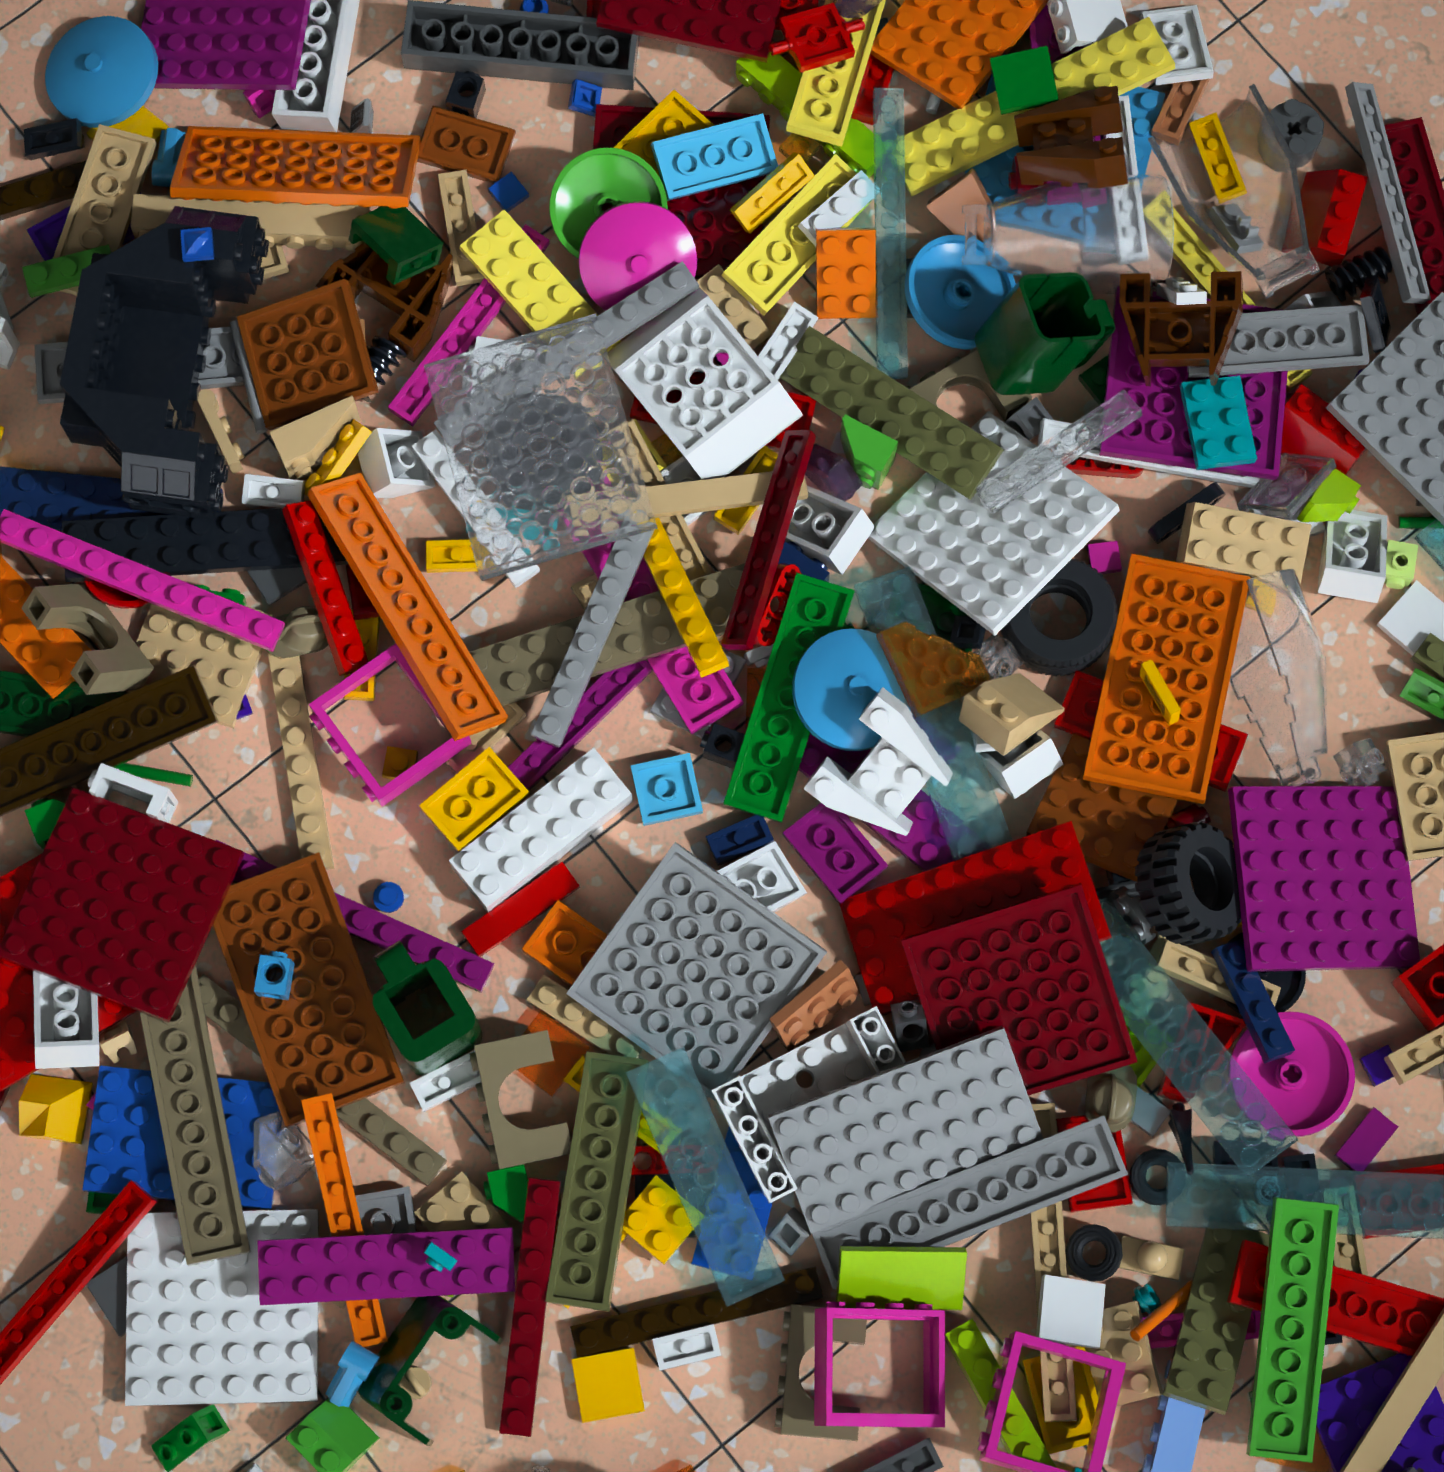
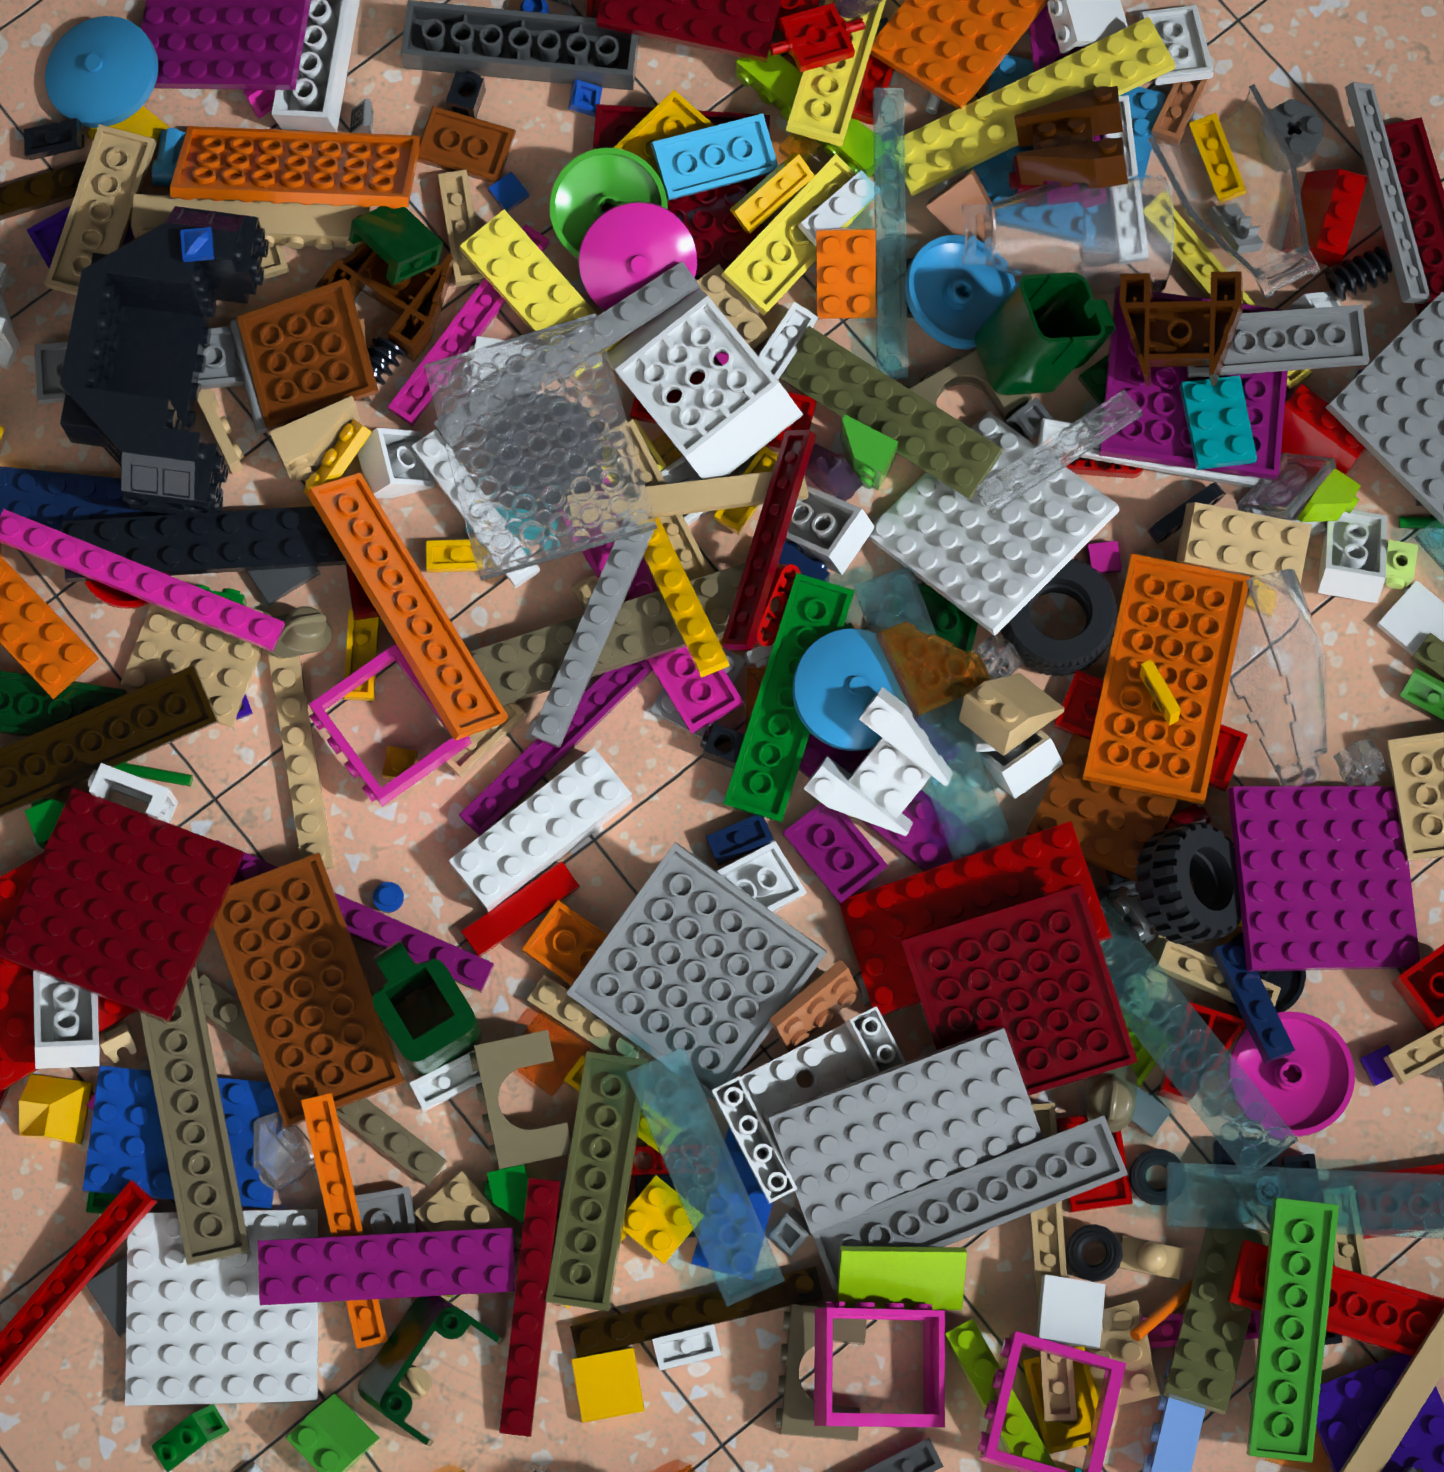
(59, 272): bright green plate -> none
(119, 661): dark tan arch -> none
(272, 491): white plate -> none
(278, 989): dark azure brick -> none
(325, 587): red plate -> none
(353, 1369): dark azure piece -> none
(439, 1258): teal plate -> none
(474, 799): yellow plate -> none
(666, 789): medium azure plate -> none
(909, 1025): flat silver brick -> none
(967, 633): black plate -> none
(1024, 80): green tile -> none
(1147, 1298): teal plate -> none
(1181, 292): white plate -> none
(1182, 1129): black piece -> none
(1366, 1140): magenta tile -> none
(1375, 313): black tile -> none

